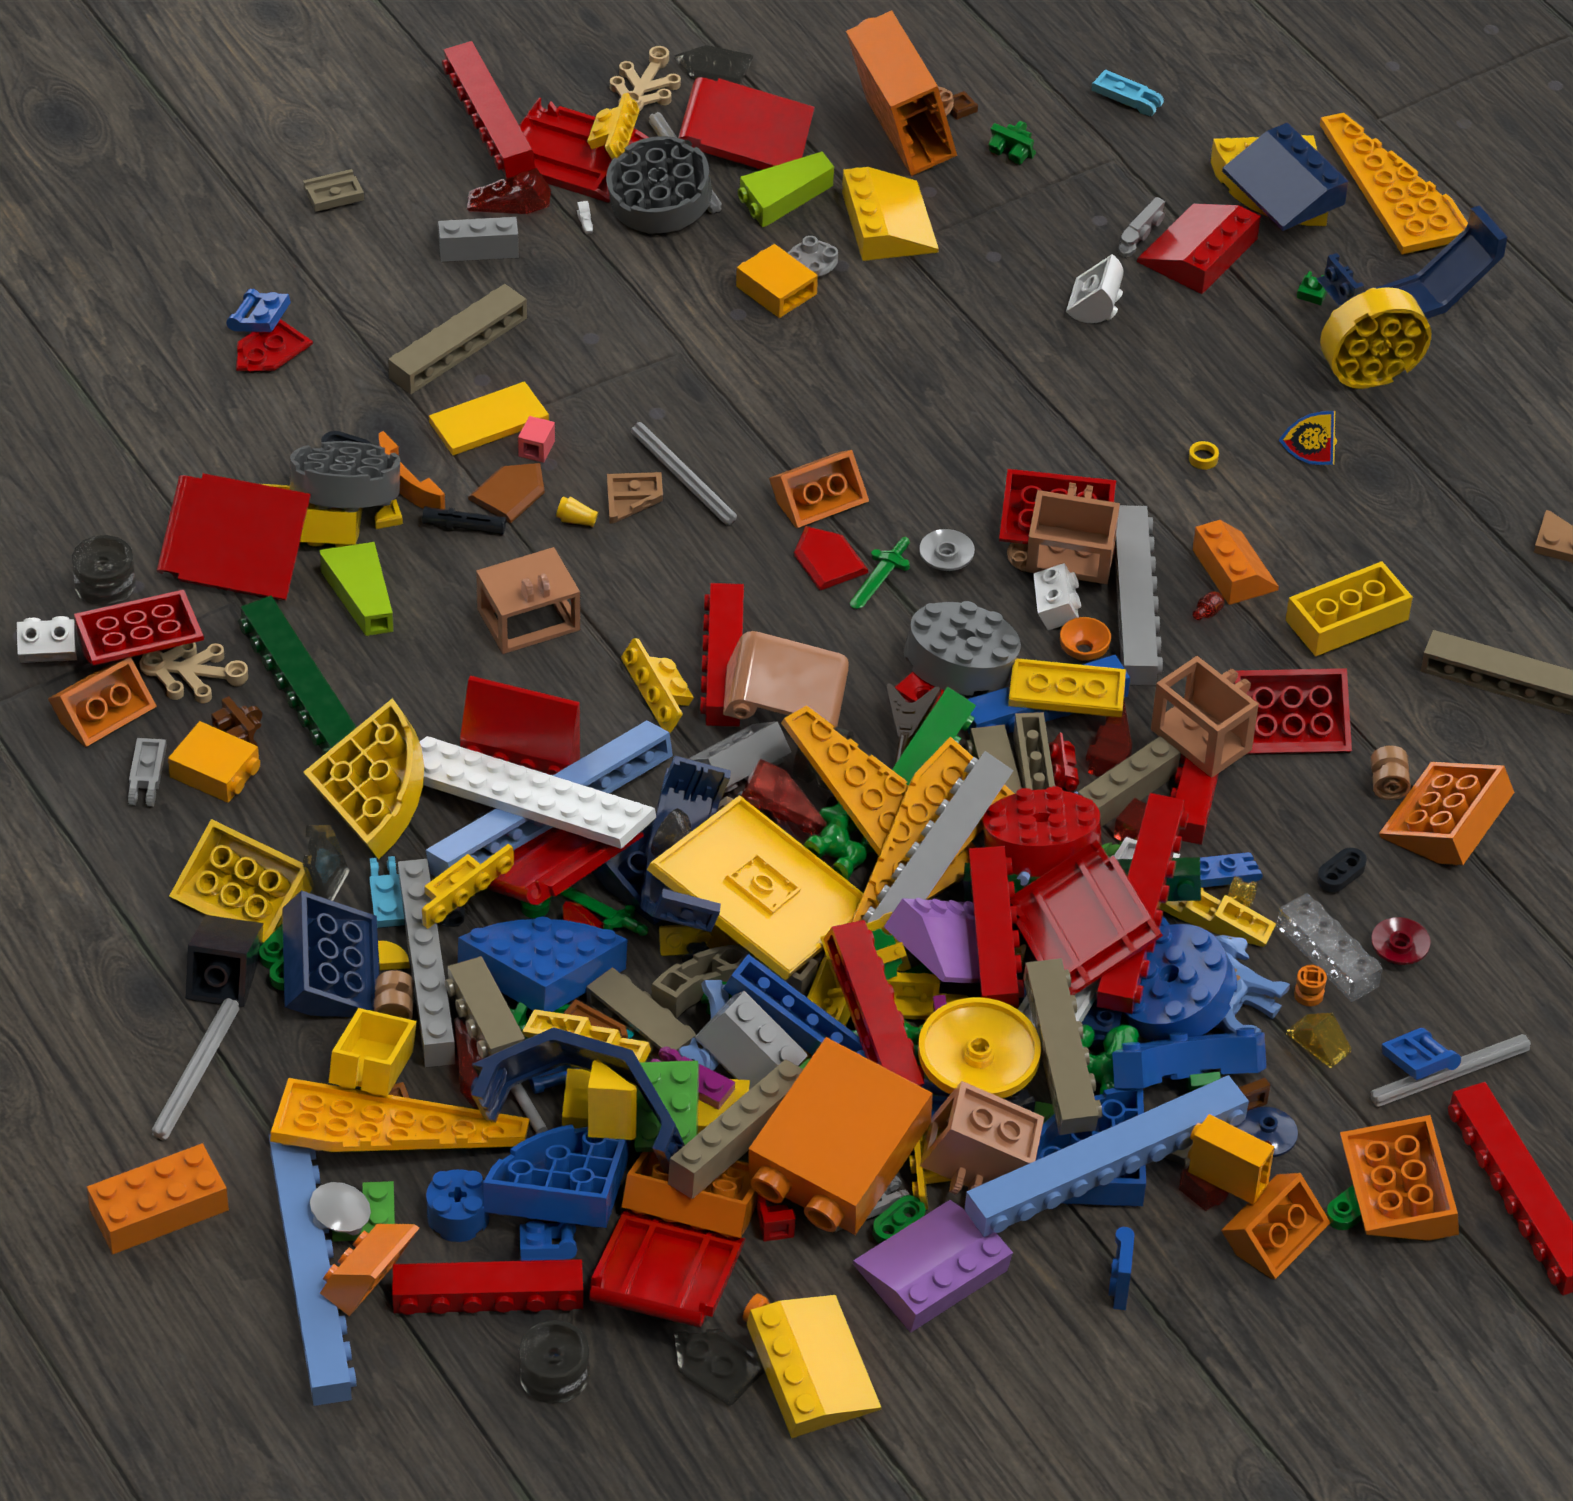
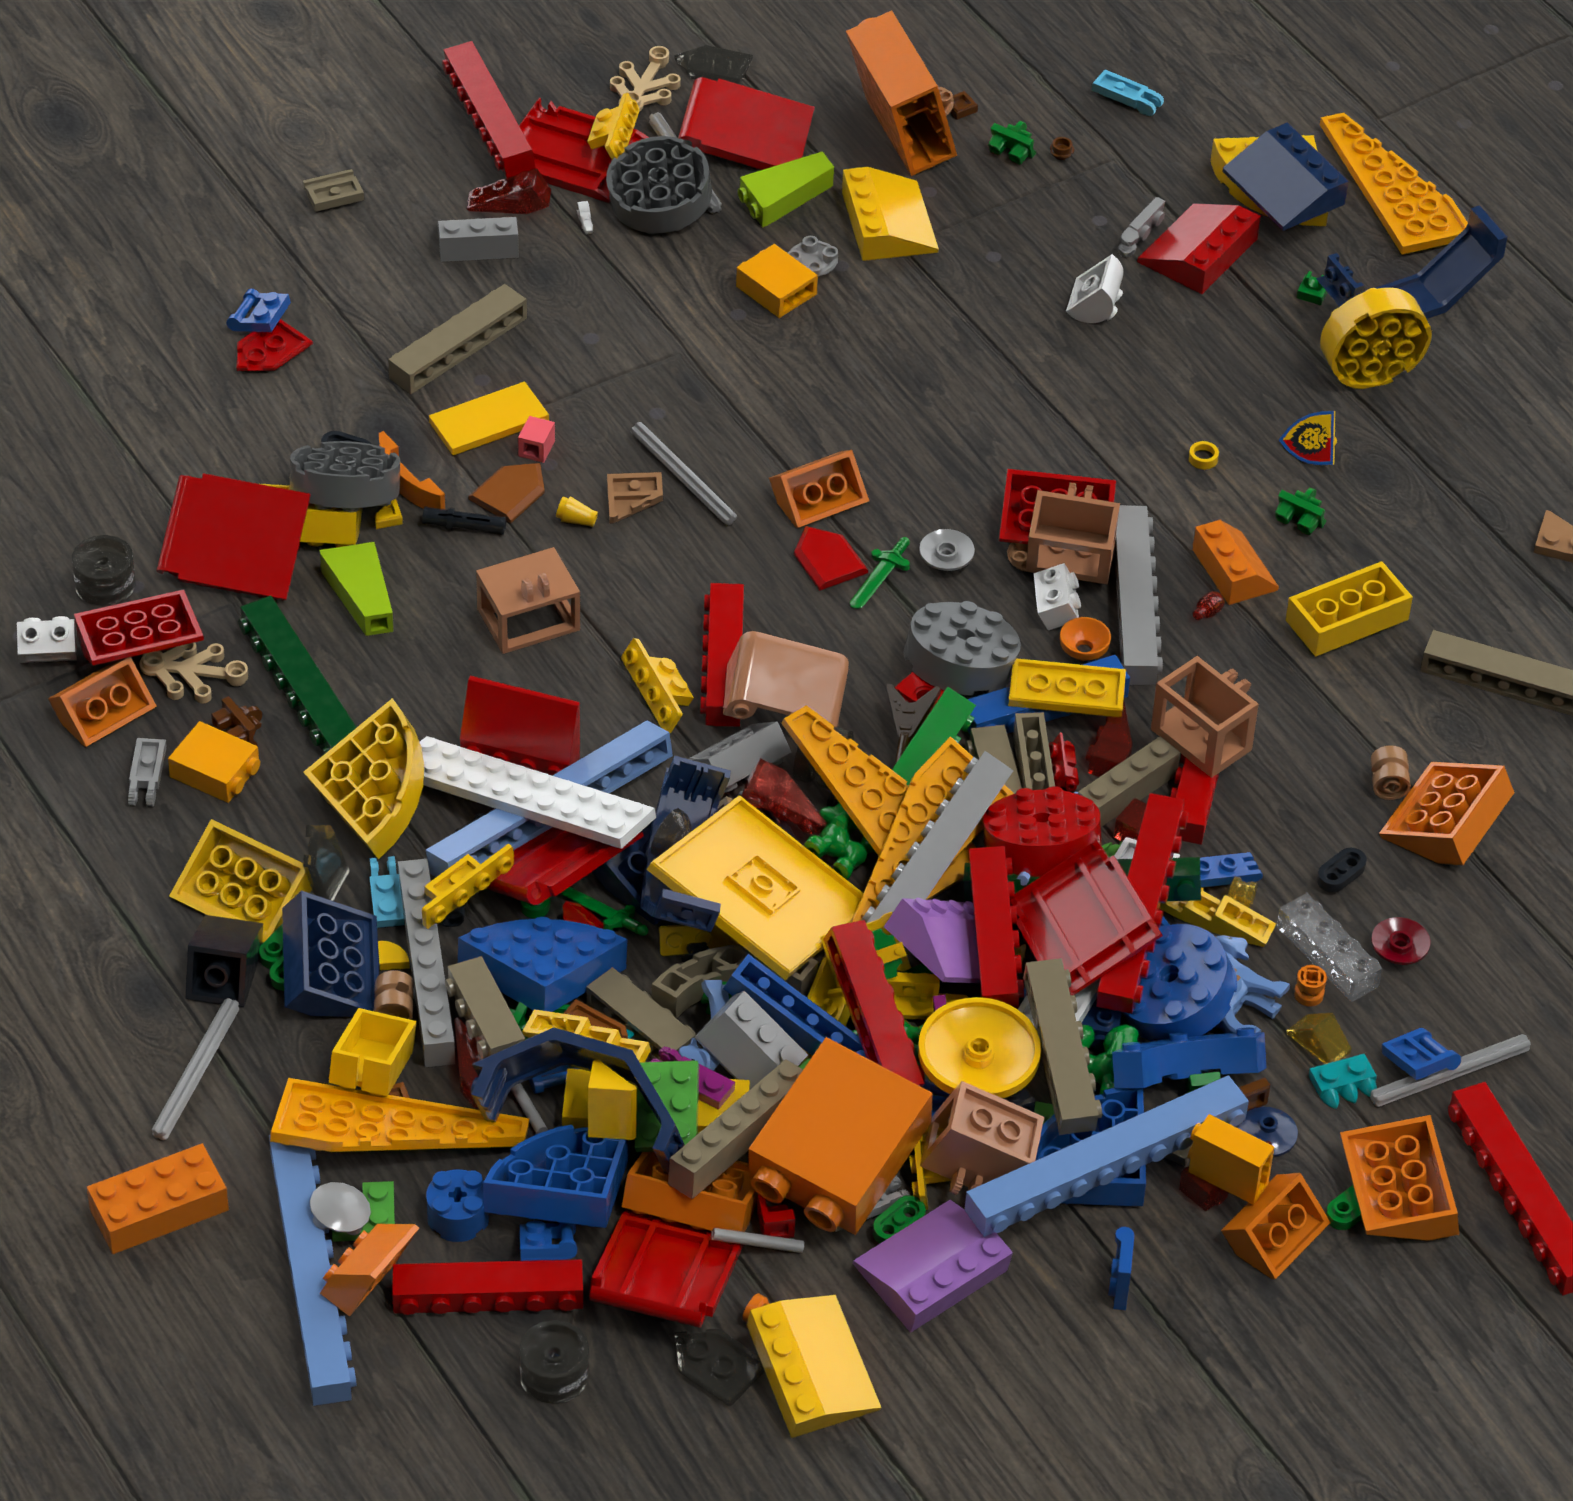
(757, 1240): none -> light grey bar
(1061, 148): none -> reddish brown plate
(1300, 710): red slope -> none
(1303, 506): none -> green hips
(1343, 1078): none -> teal plate

